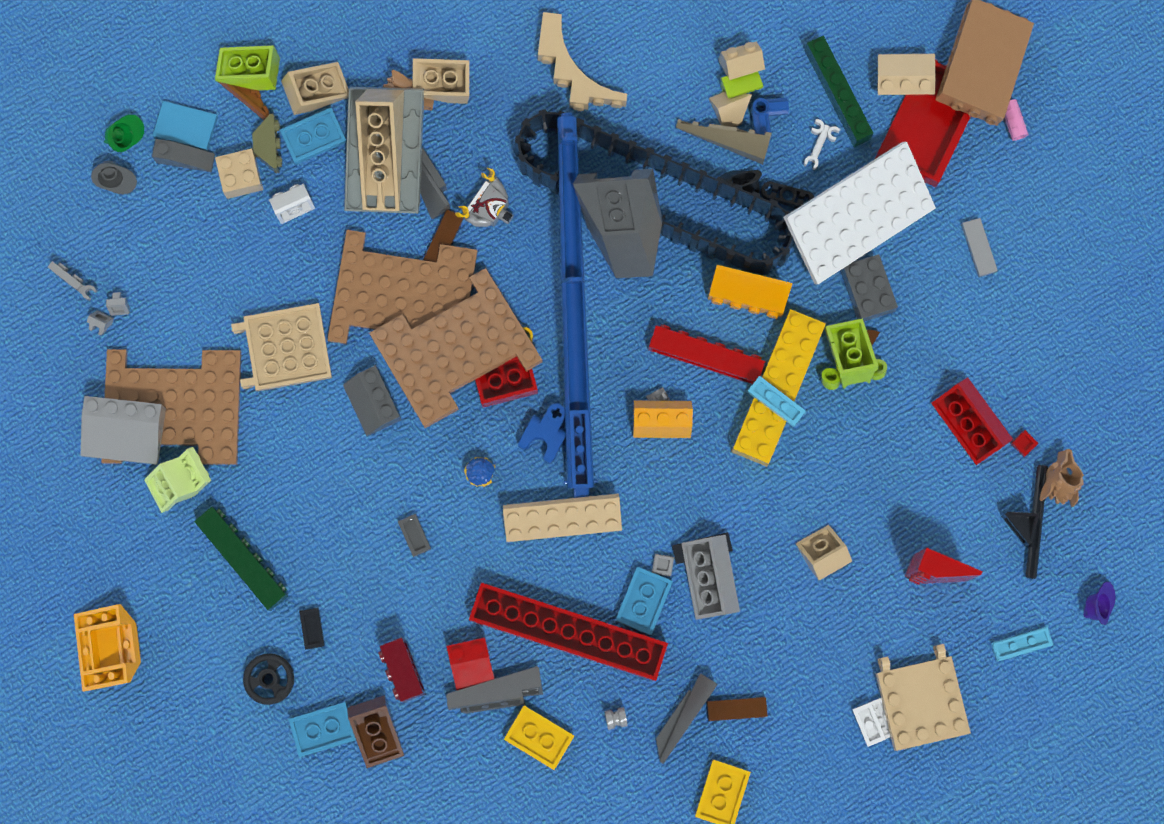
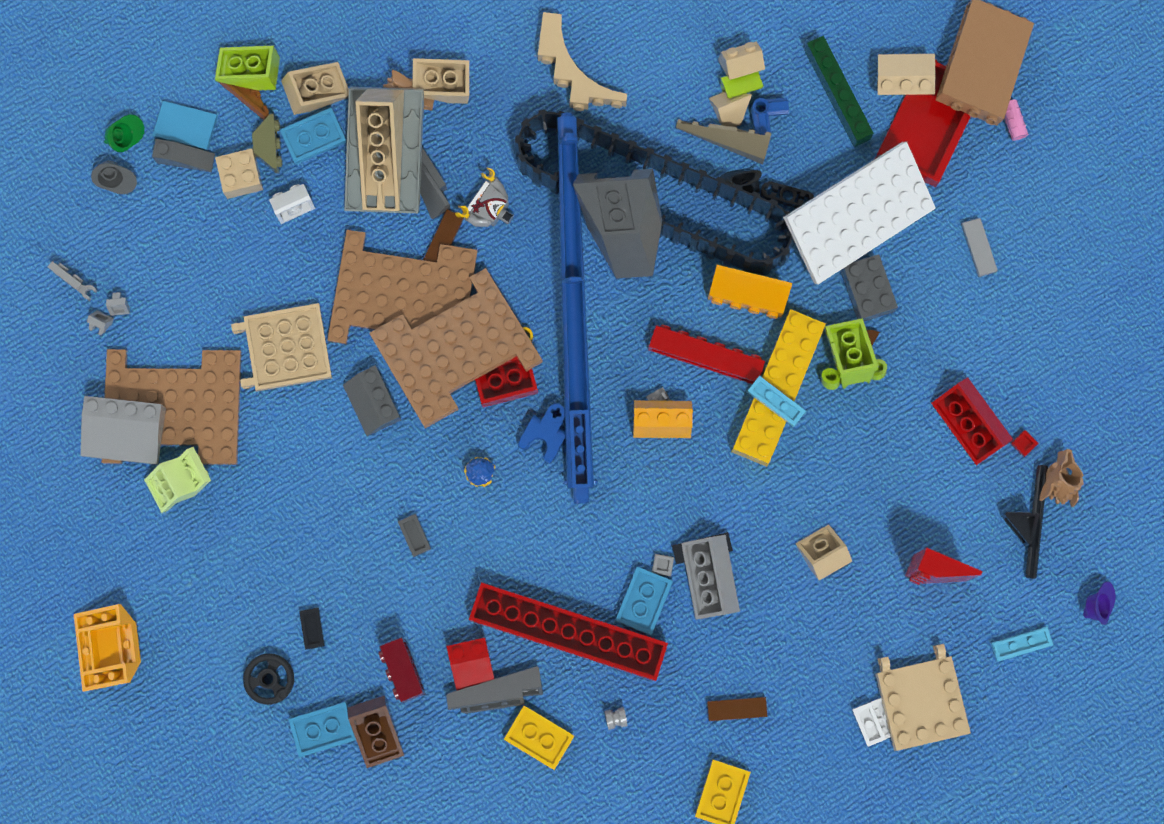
(241, 559): dark green brick -> none
(562, 517): tan plate -> none
(683, 716): dark grey wedge -> none
(824, 131): white bar -> none

